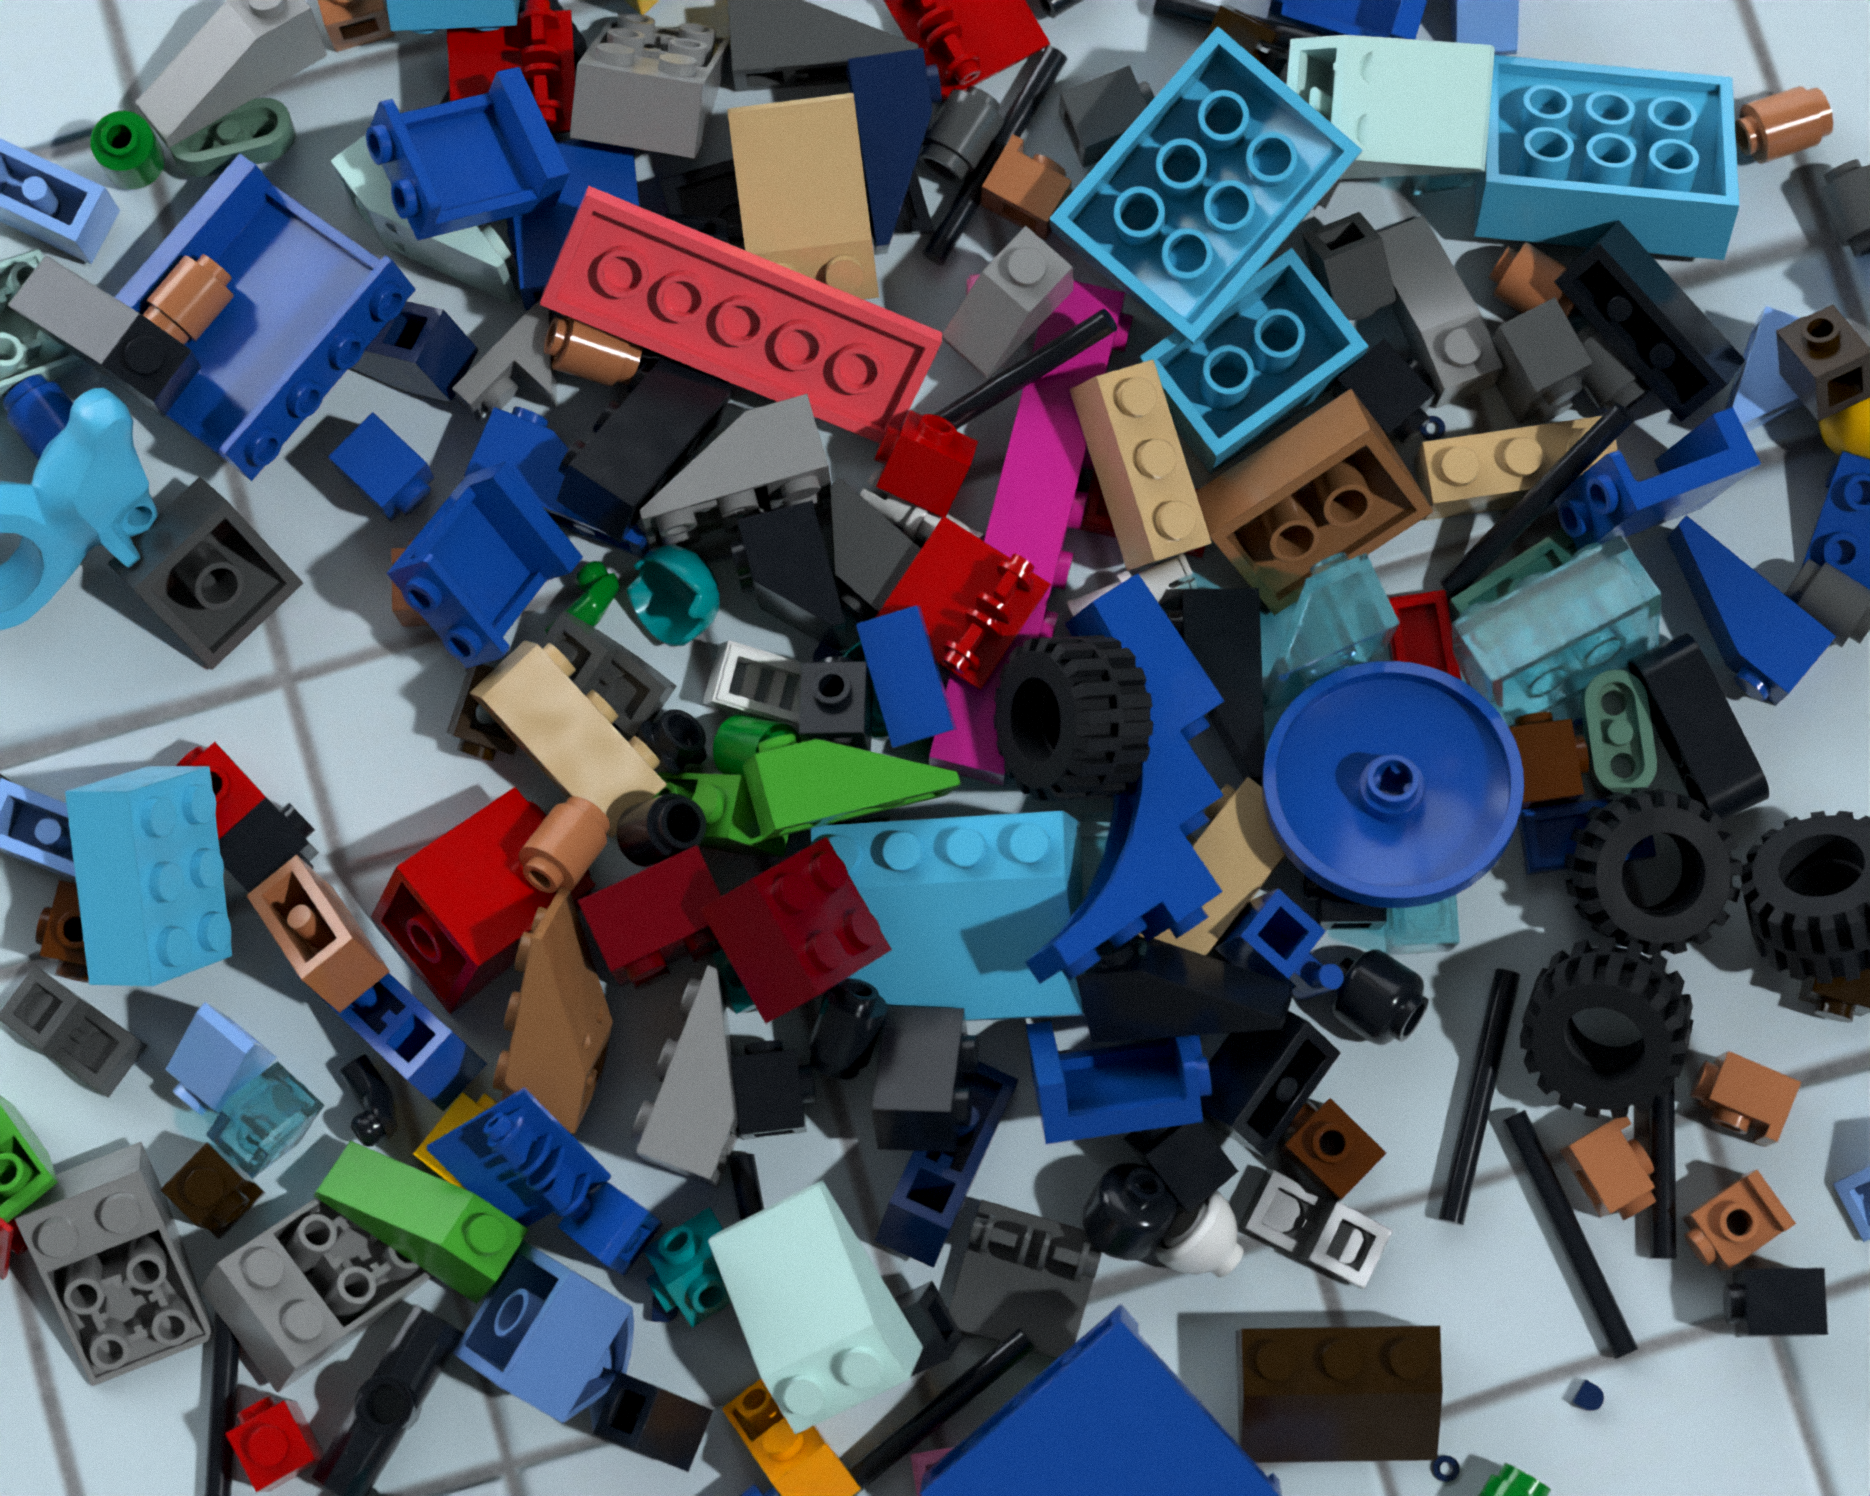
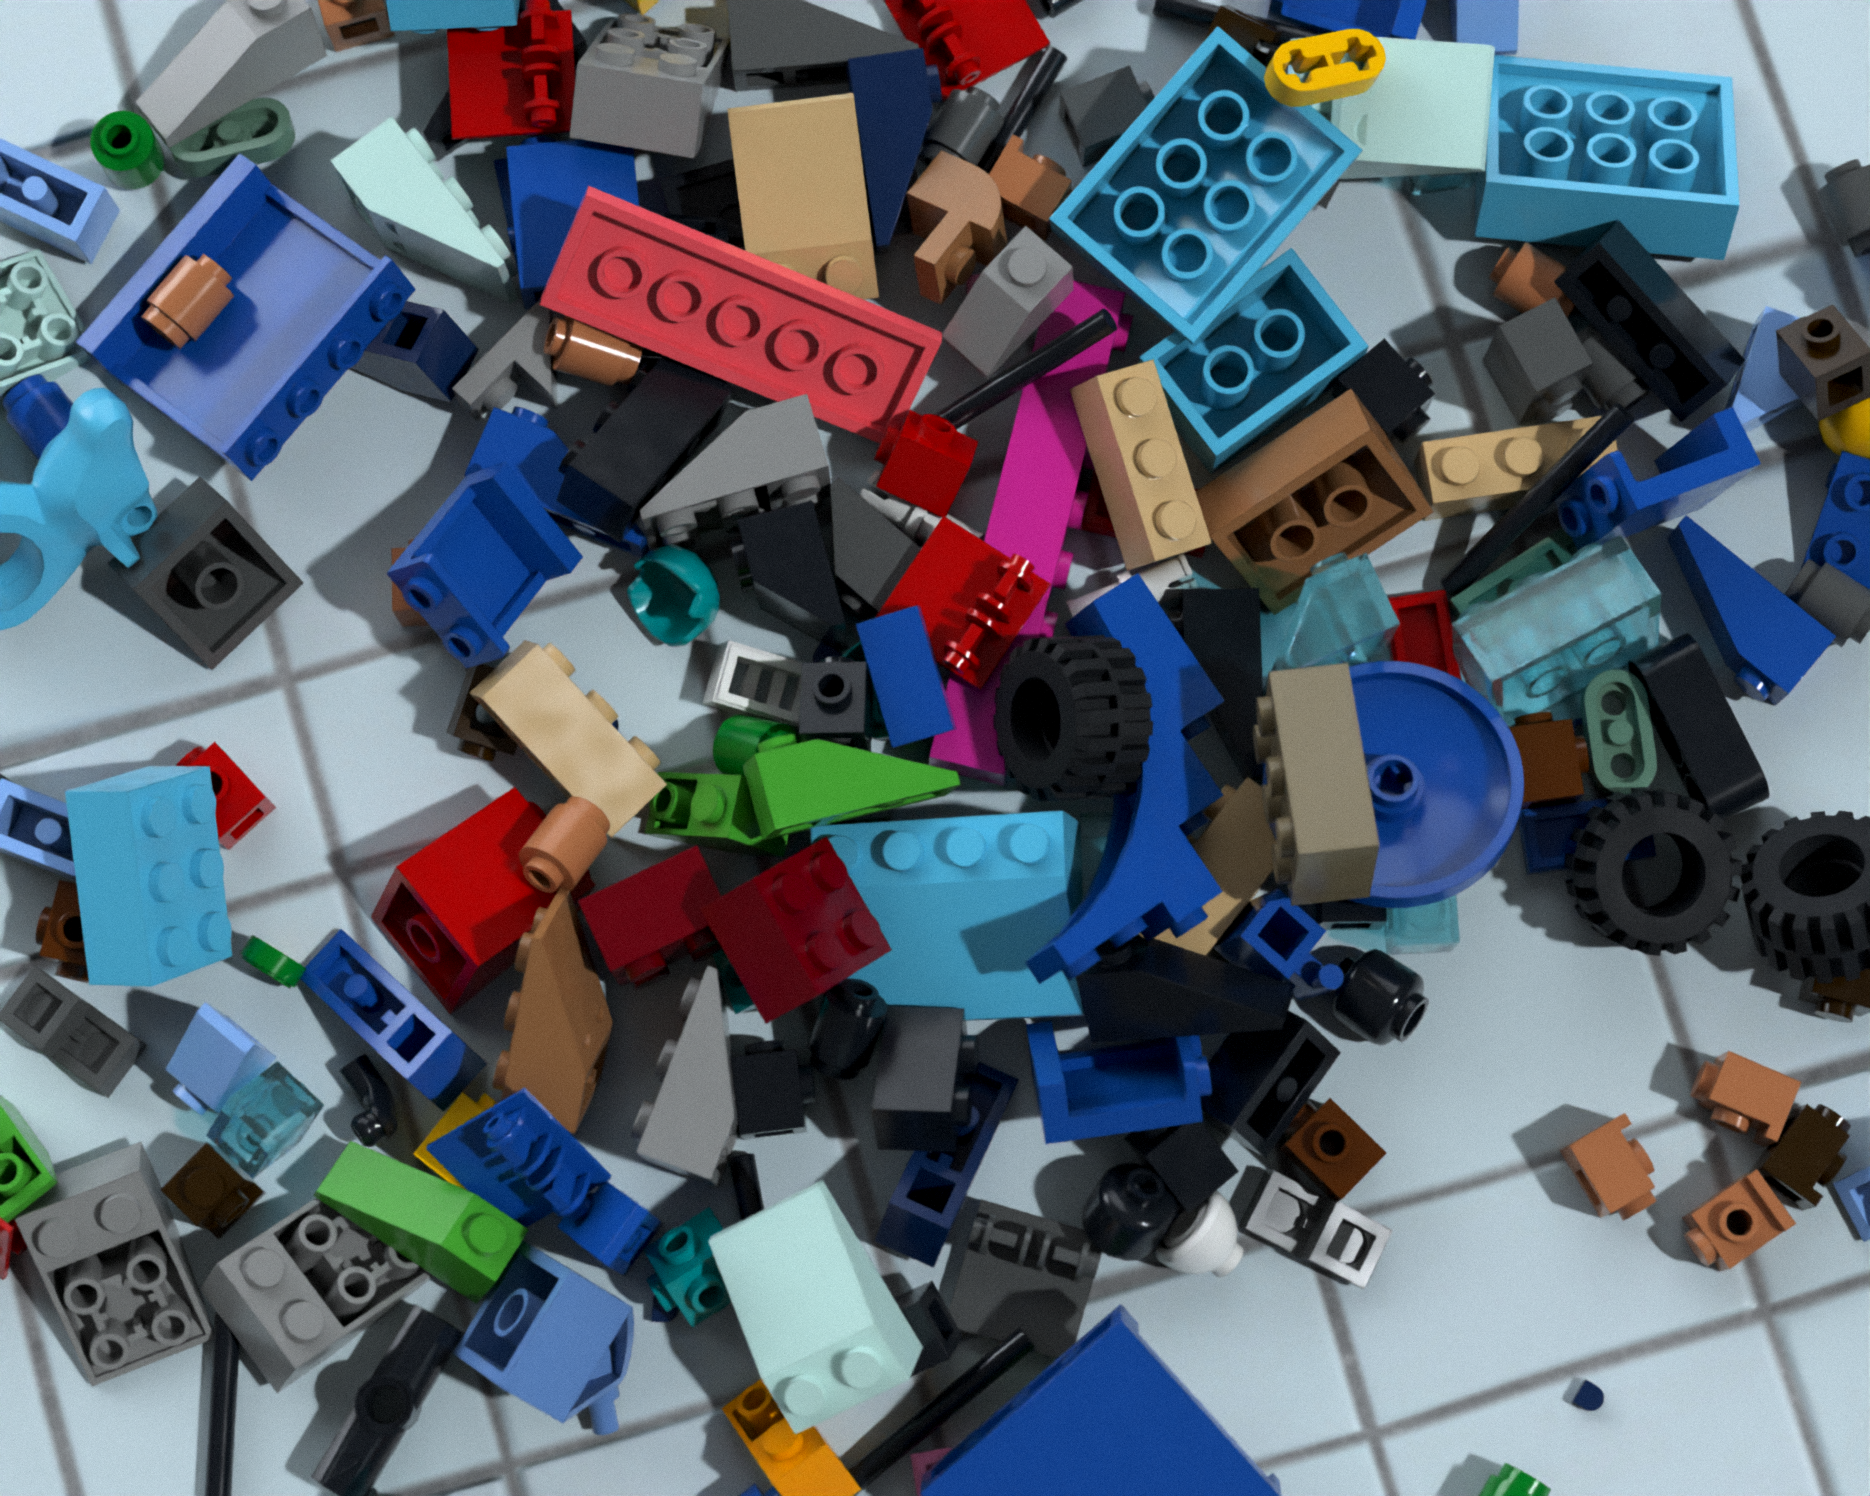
(106, 335): slope -> none
(265, 843): black brick -> none
(272, 962): none -> green tile
(274, 1443): red brick -> none
(317, 933): nougat brick -> none
(383, 468): blue brick -> none
(468, 158): blue panel -> none
(598, 590): green arm -> none
(611, 670): dark grey slope -> none
(660, 829): black brick -> none
(666, 1423): black brick -> none
(675, 740): black plate -> none
(962, 222): none -> medium nougat brick
(1316, 785): none -> dark tan brick
(1321, 58): none -> yellow beam
(1339, 1393): dark brown slope -> none
(1351, 265): dark grey brick -> none
(1434, 419): dark blue piece -> none
(1436, 1468): dark blue piece -> none
(1438, 314): light grey slope -> none
(1479, 1097): black bar -> none
(1570, 1234): black bar -> none
(1598, 1073): black tyre -> none
(1664, 1177): black piece -> none
(1777, 1302): black brick -> none
(1783, 124): nougat brick -> none
(1805, 1154): none -> dark brown brick

